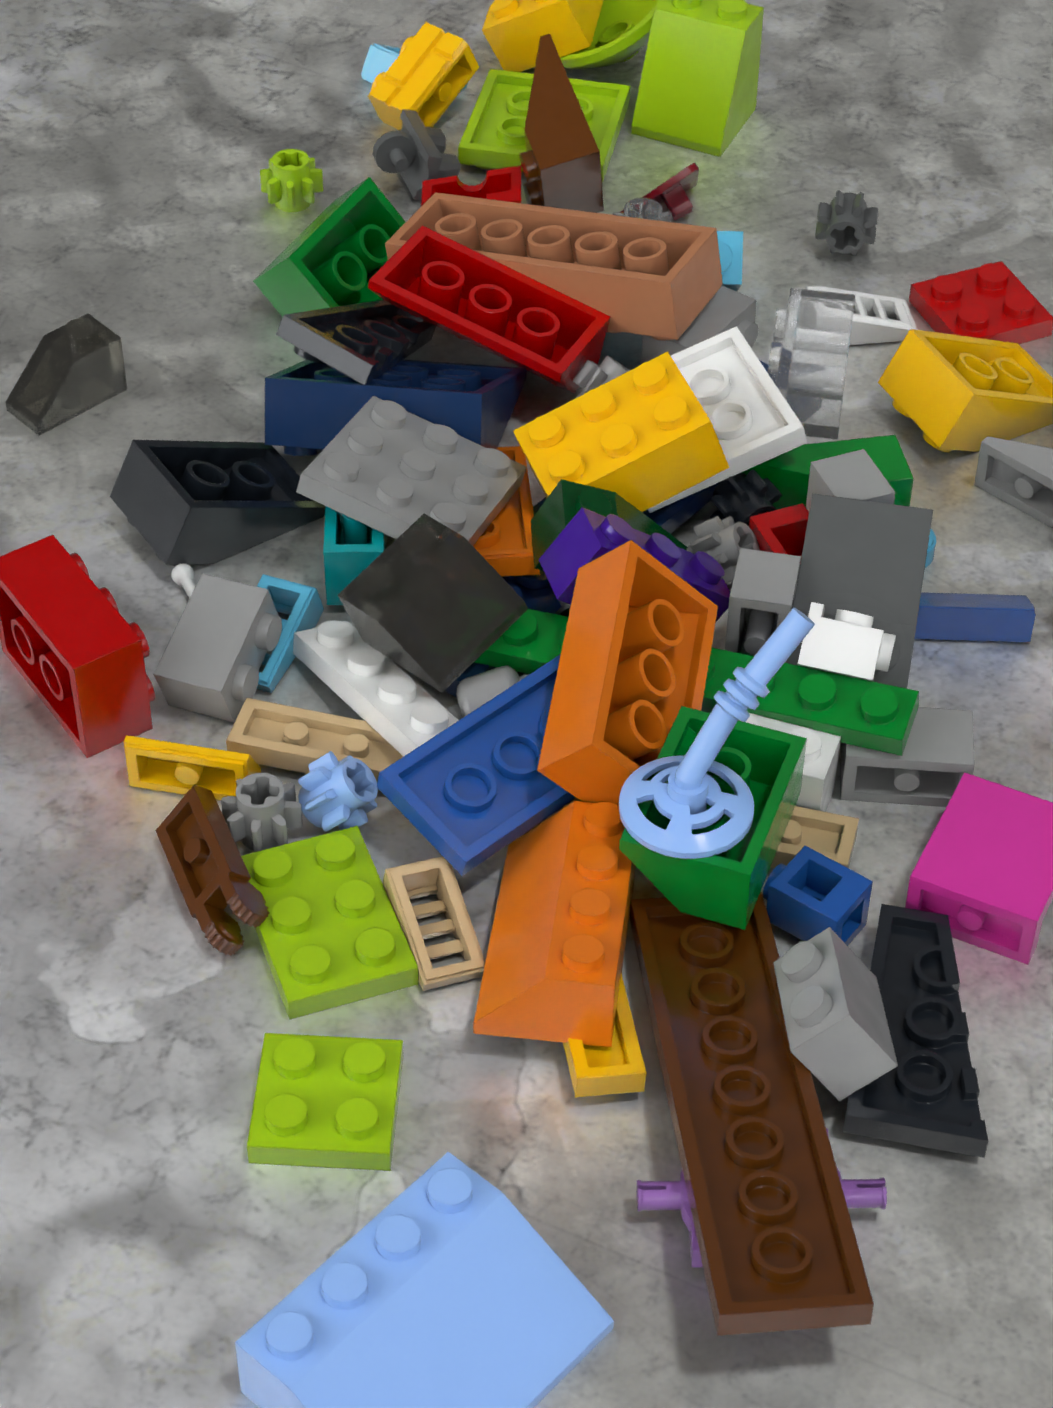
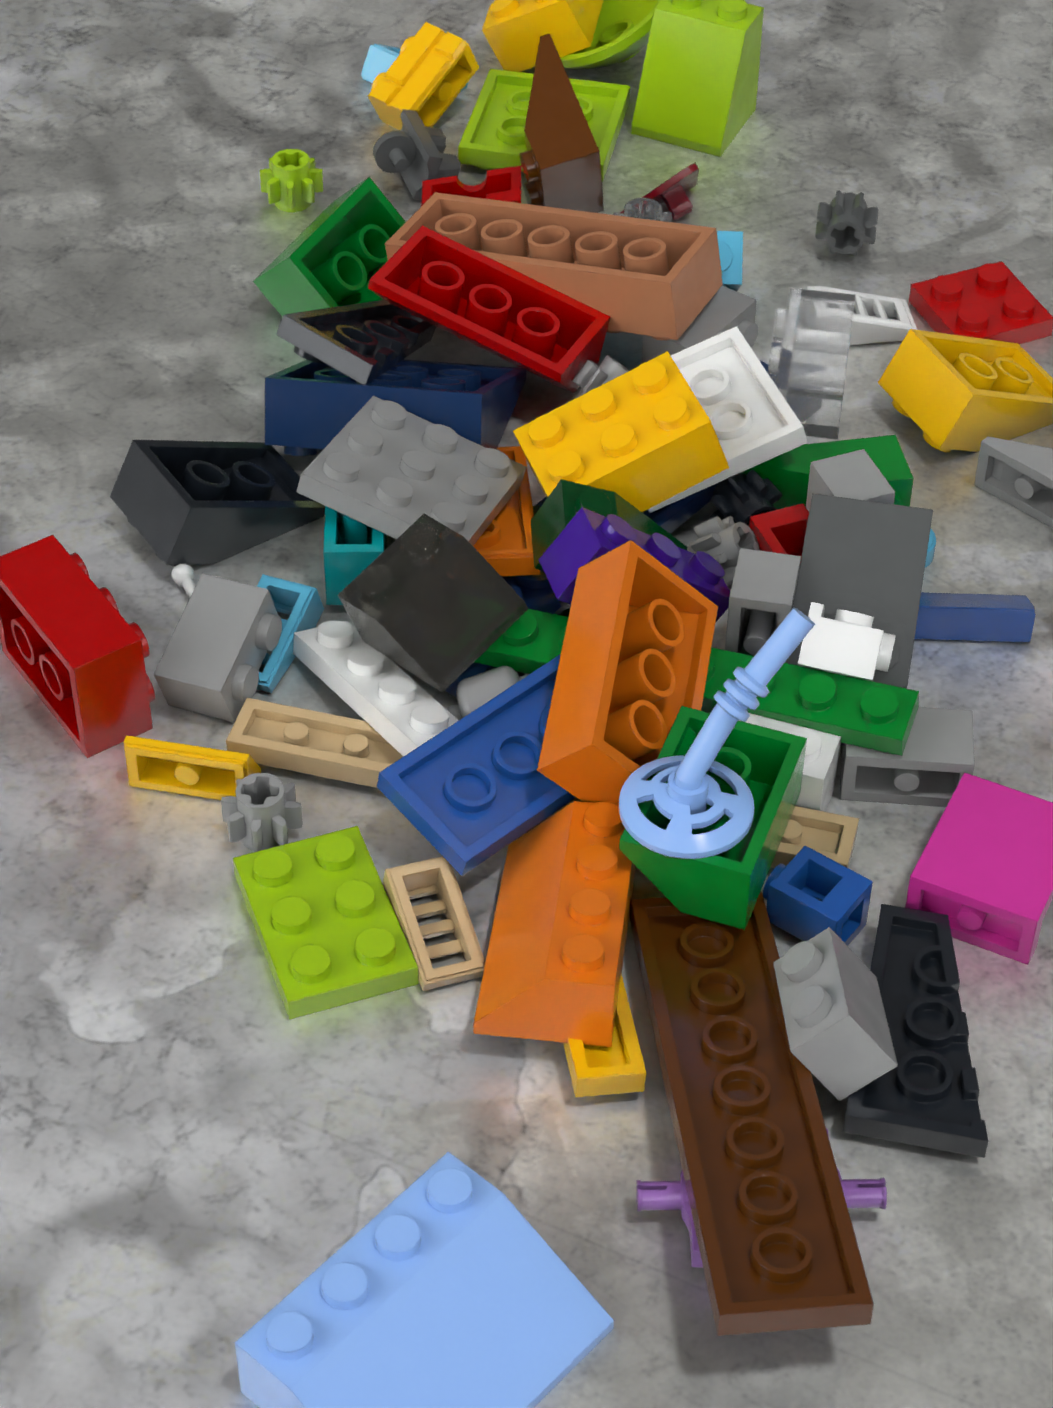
(68, 375): clear smoke slope -> none
(210, 870): reddish brown hinge -> none
(326, 1102): lime plate -> none
(337, 792): light blue gear -> none

